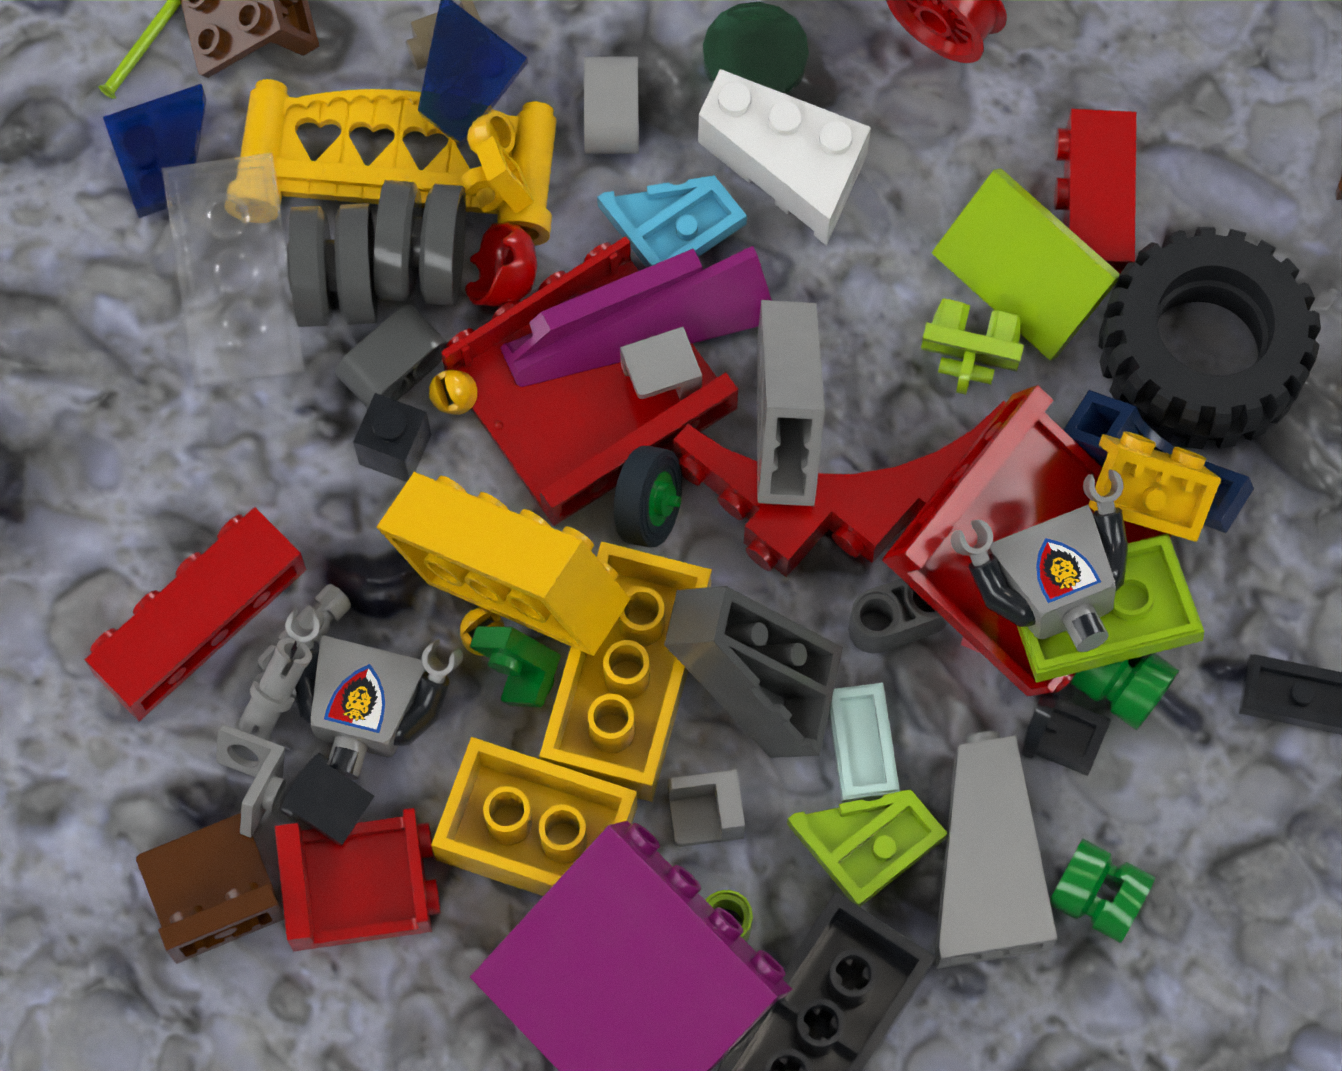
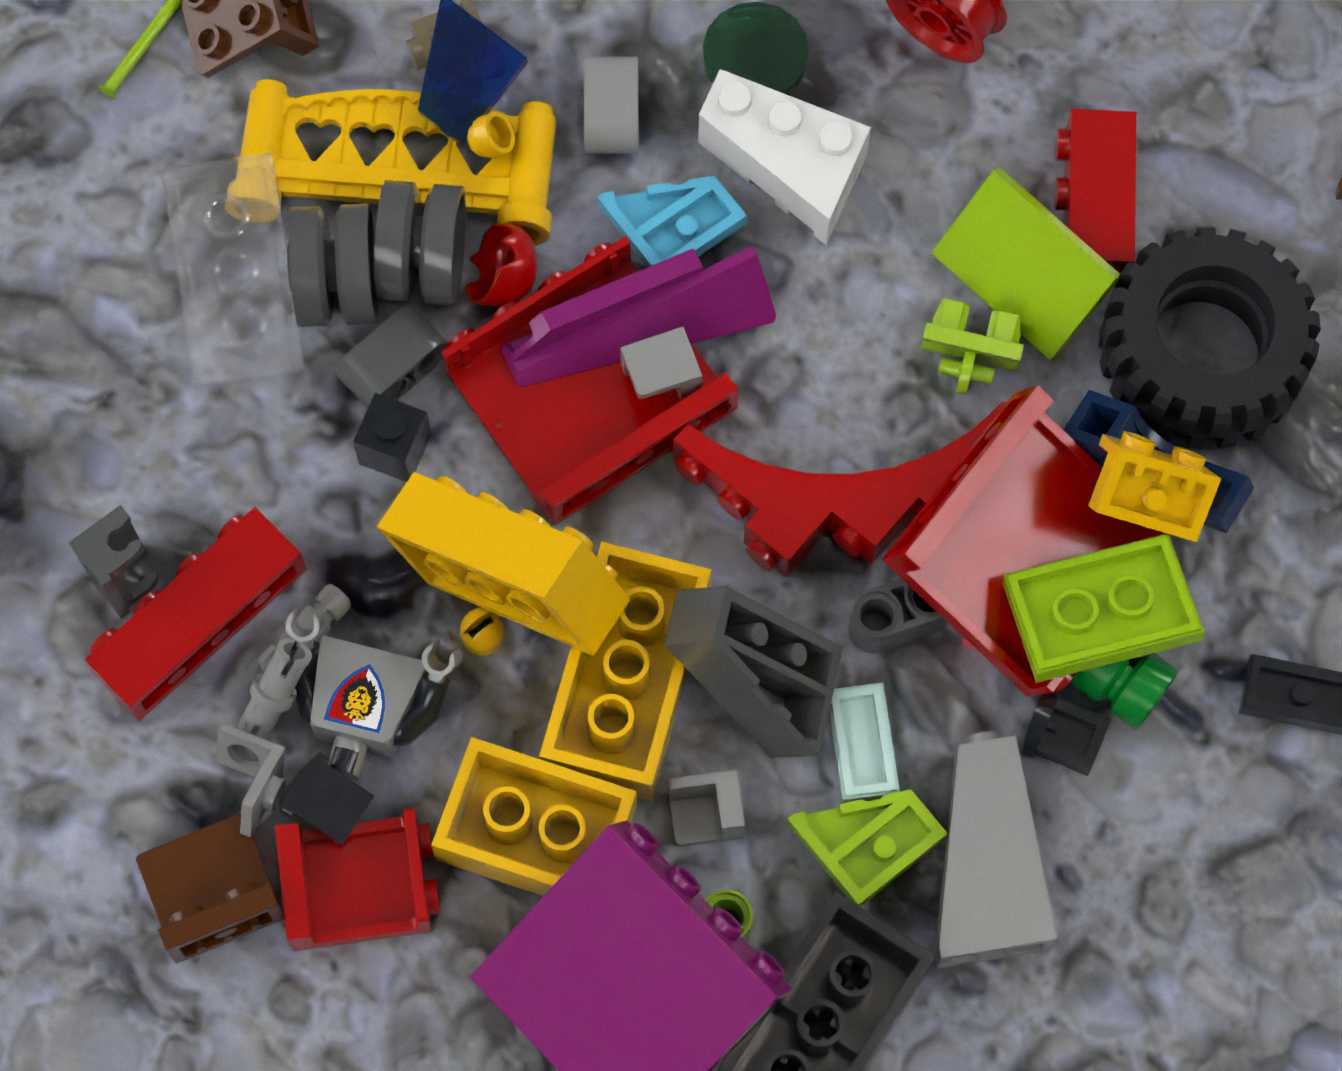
(107, 553): none -> dark grey hinge
(154, 138): clear blue wing -> none
(461, 390): yellow hinge -> none
(500, 178): yellow tile -> none
(523, 659): green bracket -> none
(648, 496): black wheel -> none
(788, 403): light grey slope -> none
(1056, 571): torso -> none
(1082, 880): green wheel -> none

